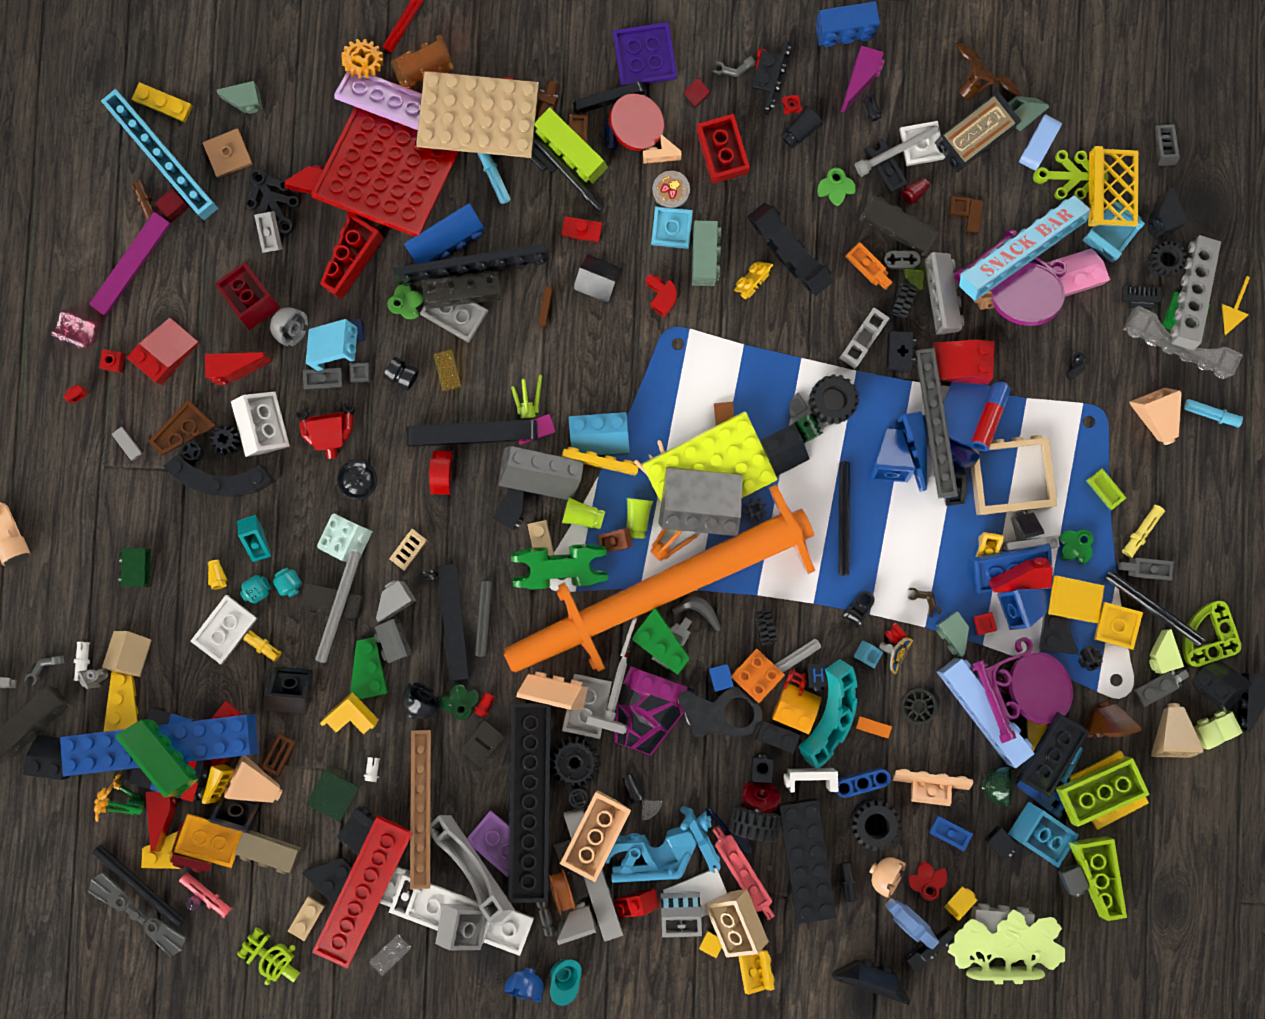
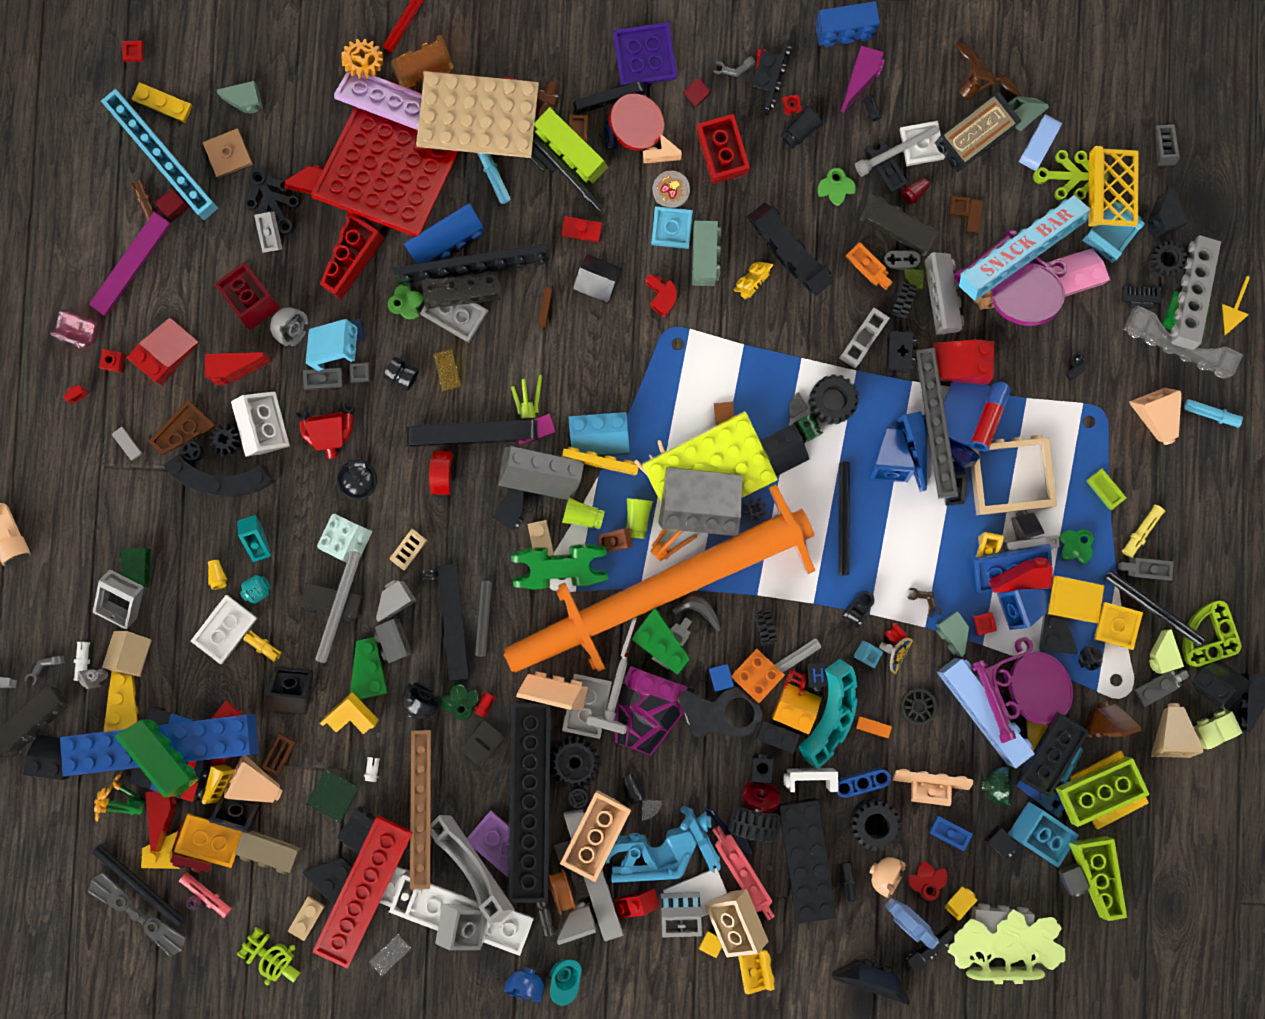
(123, 588): none -> light grey window
(133, 51): none -> red plate
(287, 582): teal head -> none

